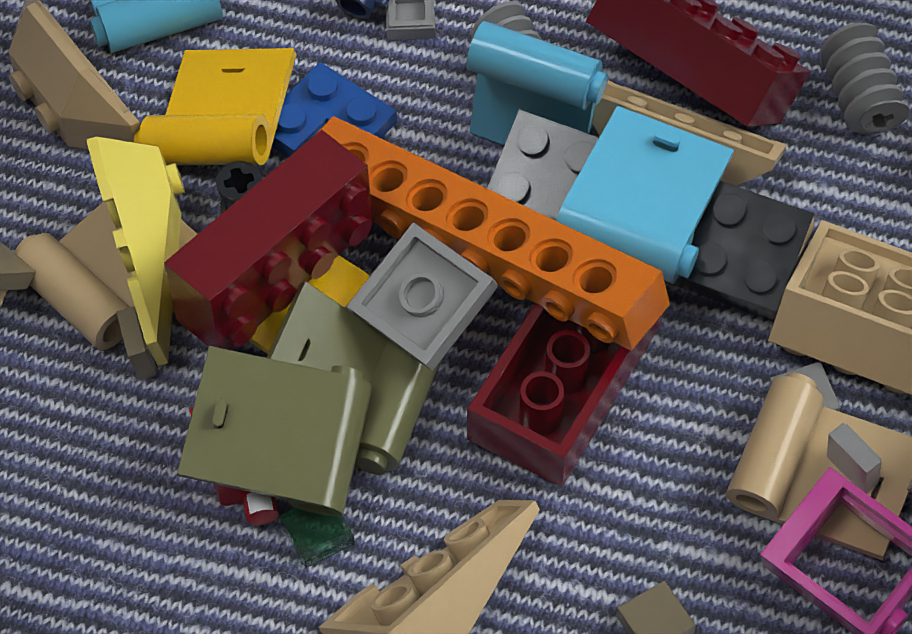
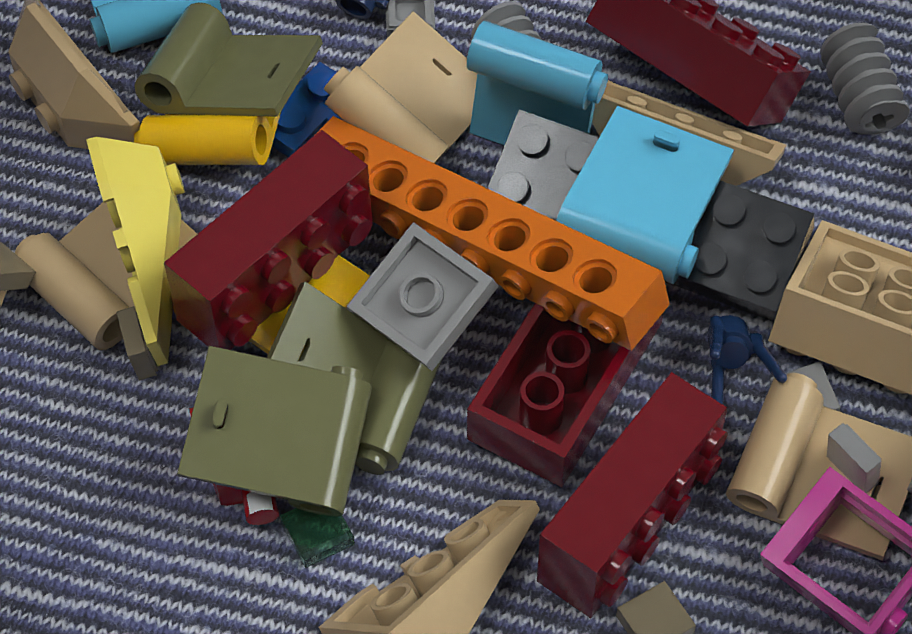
(219, 73): none -> olive door
(235, 181): black bush -> none
(408, 91): none -> tan door
(632, 496): none -> dark red brick
(732, 347): none -> dark blue plant

